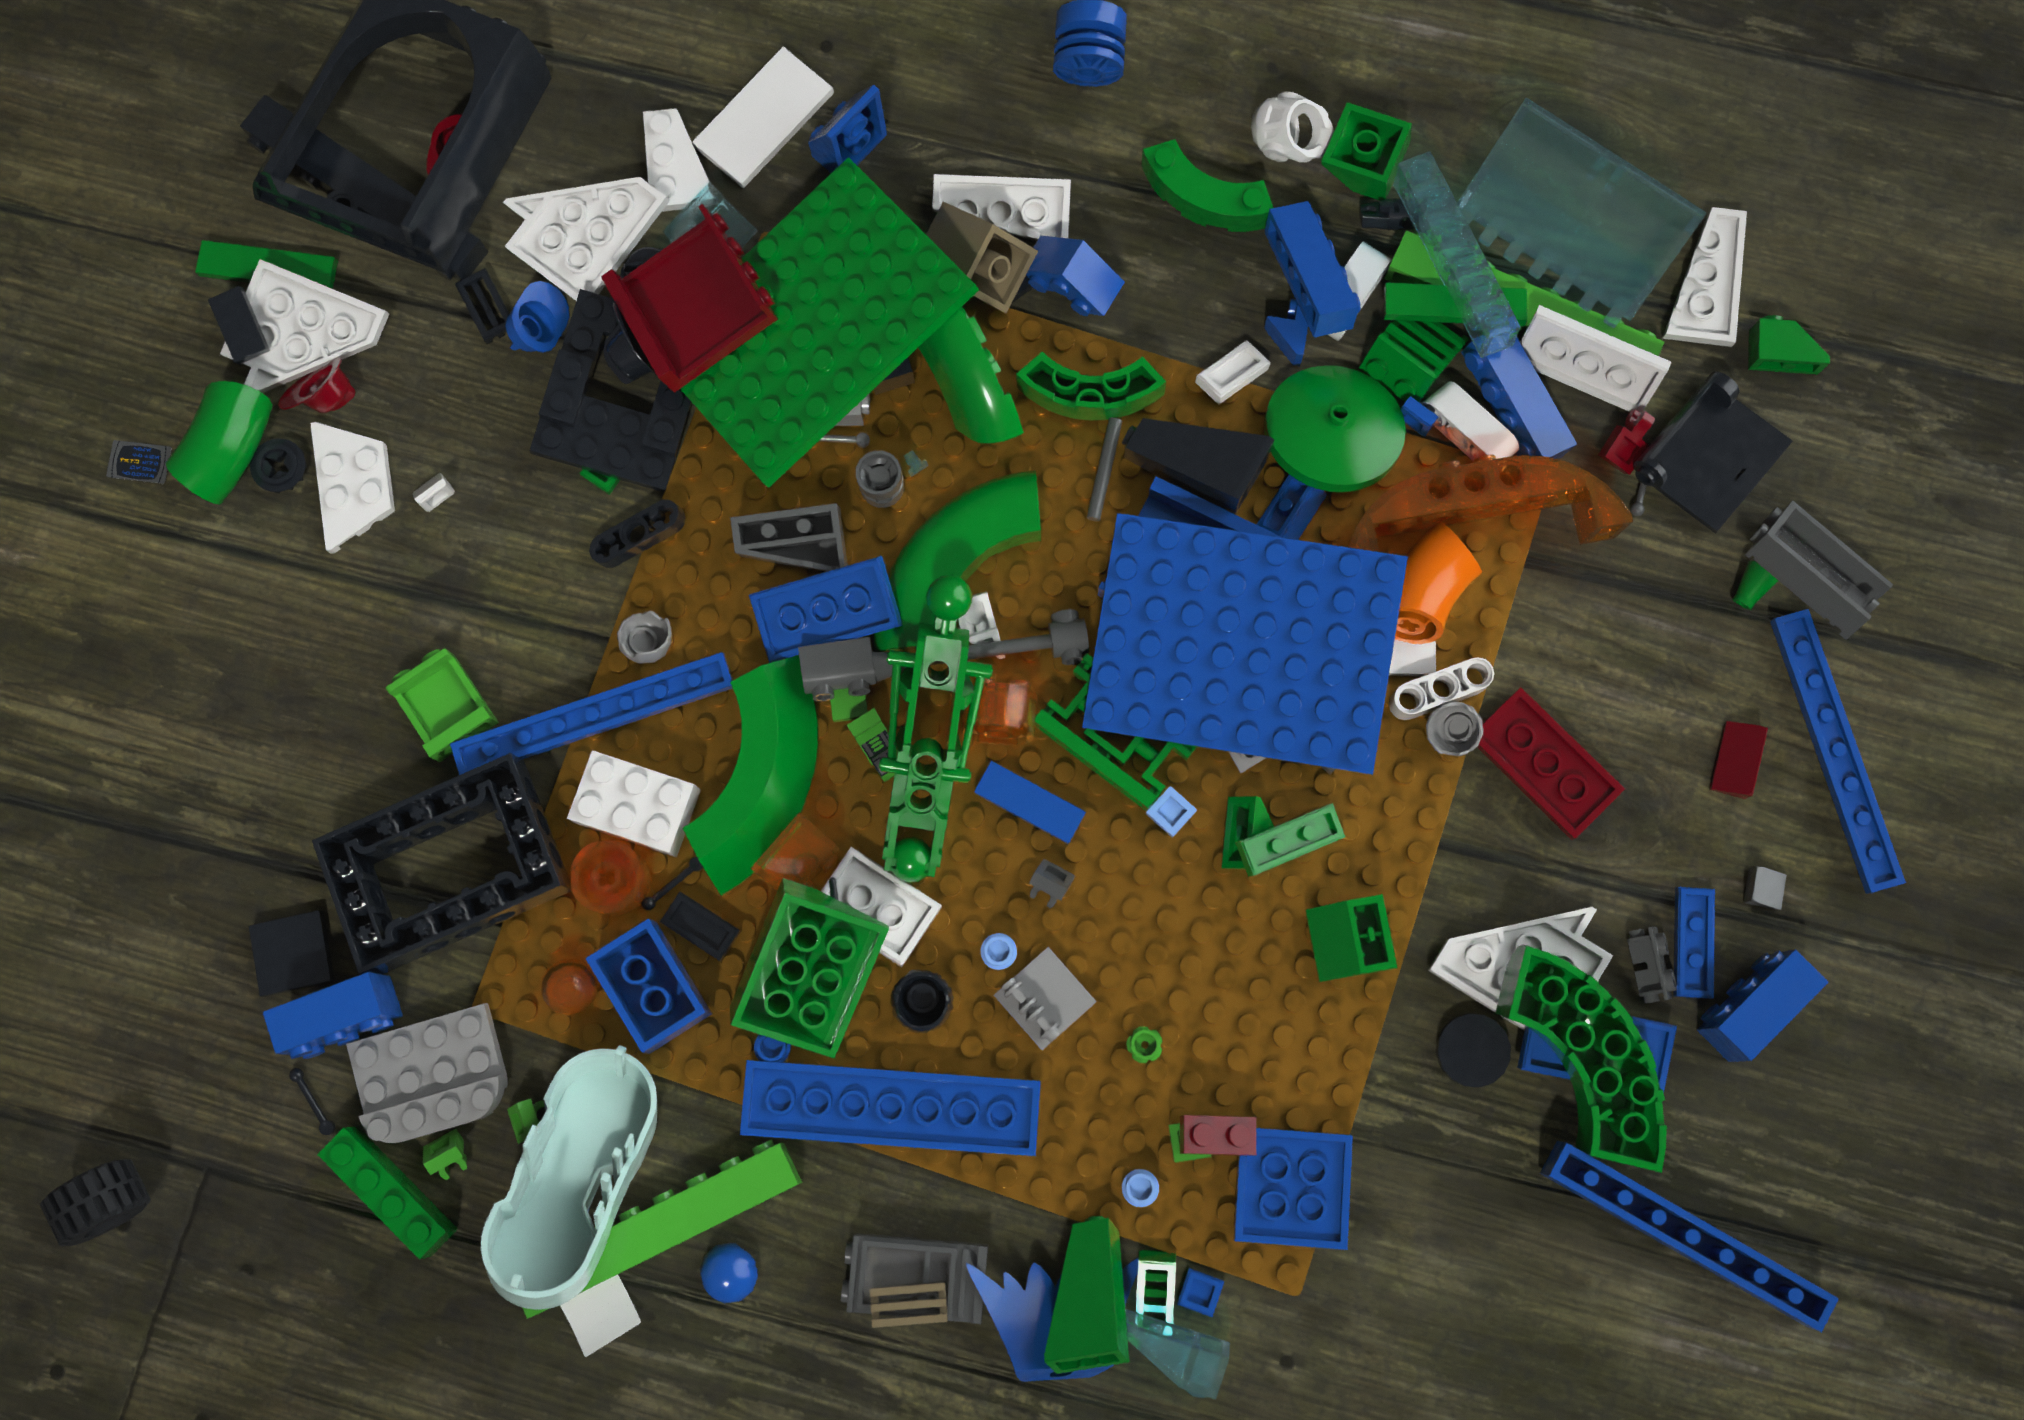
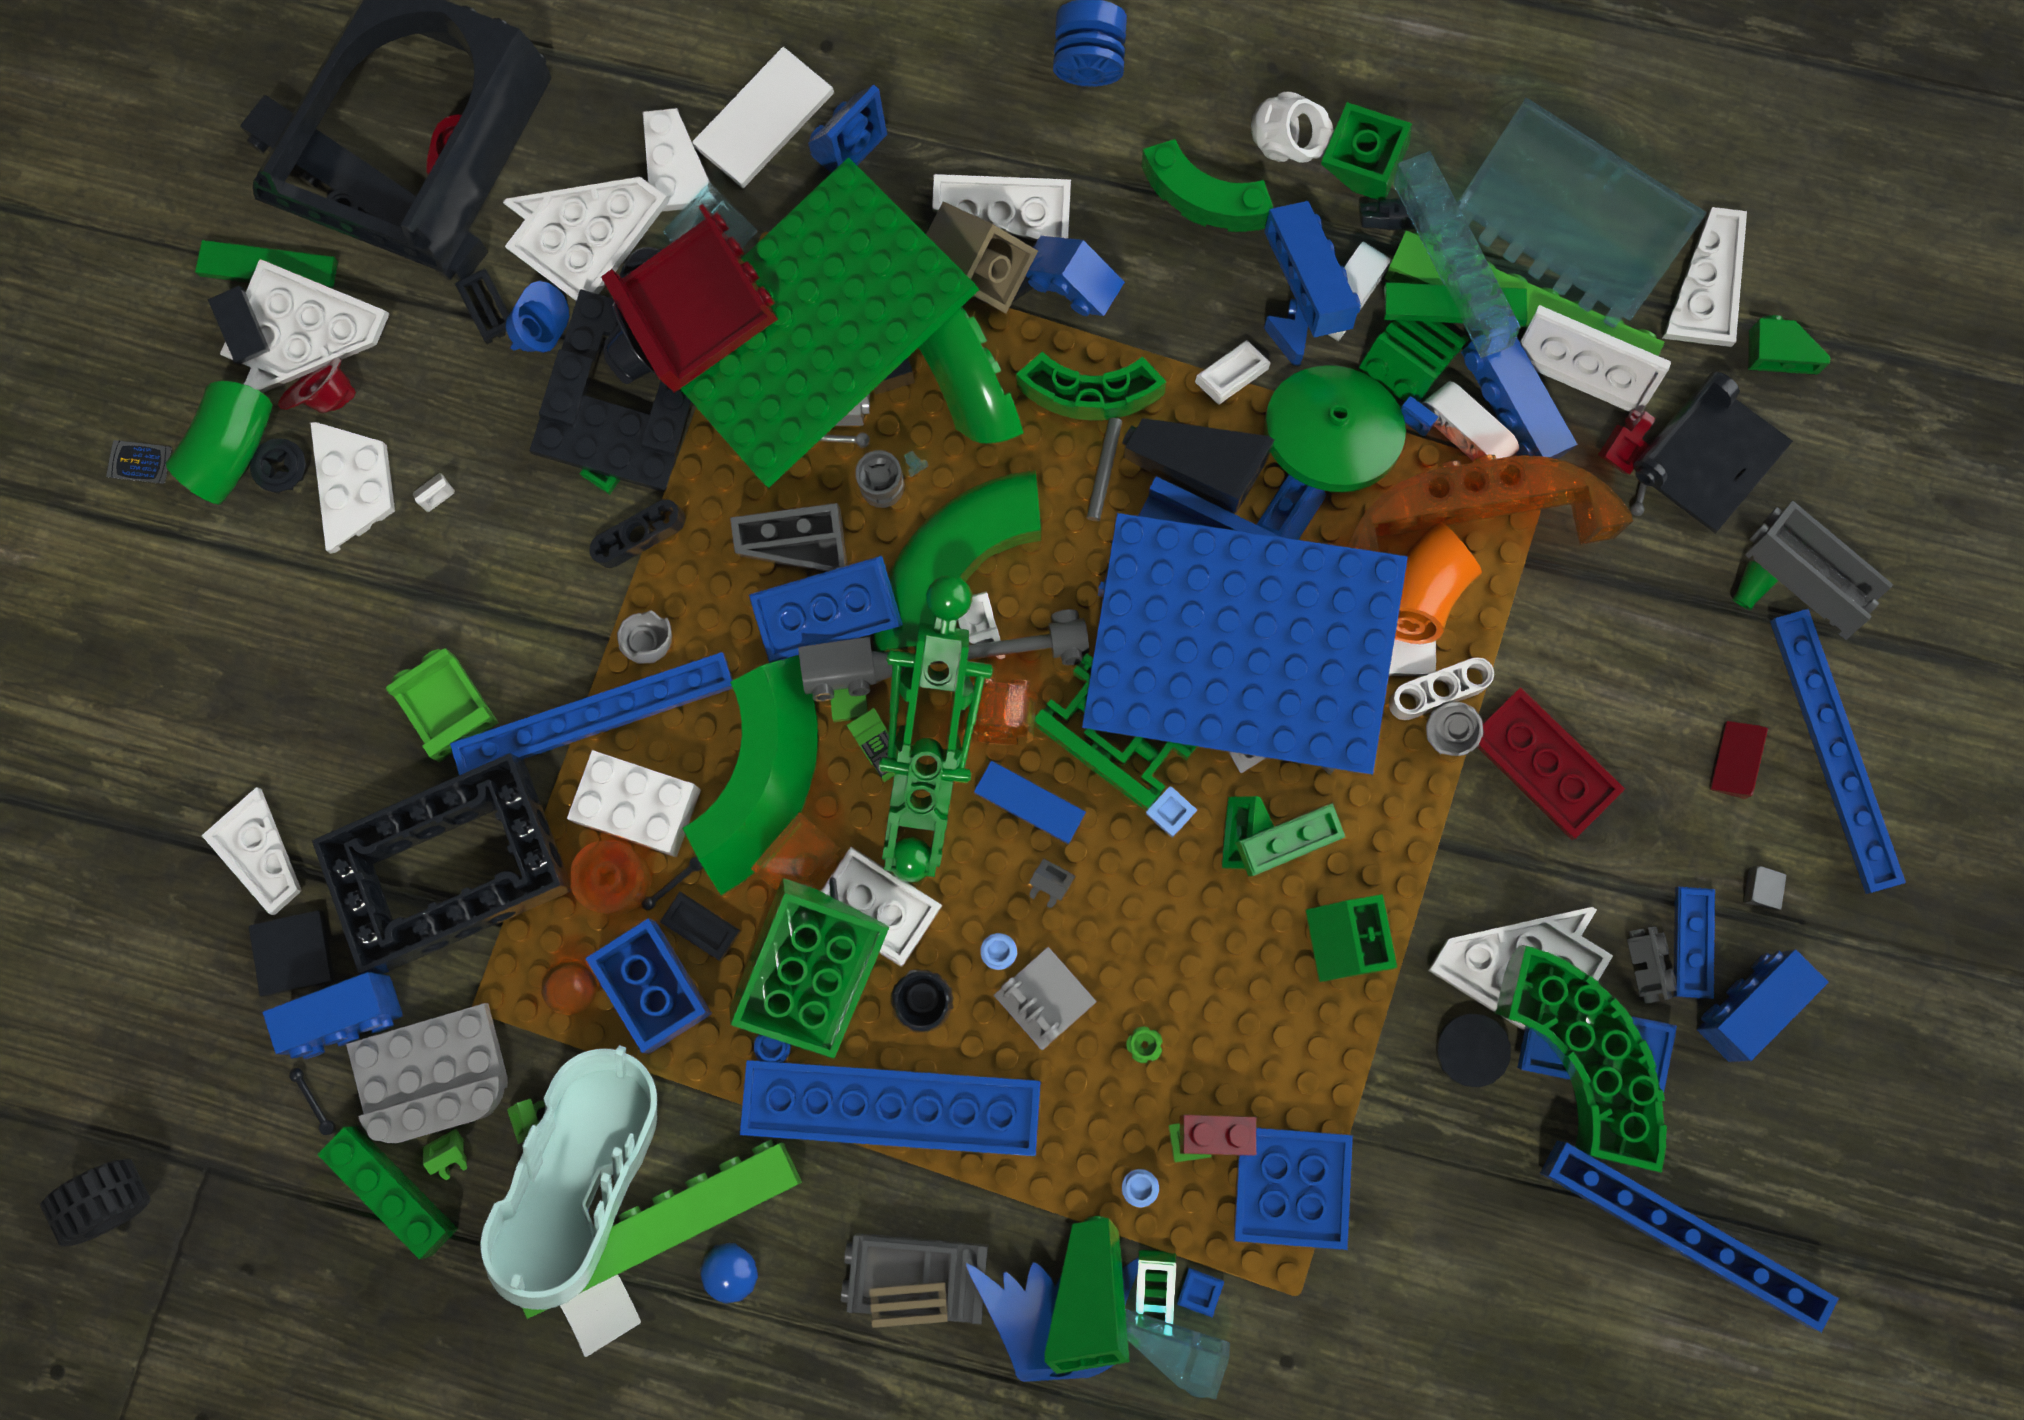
(254, 852): none -> white wing

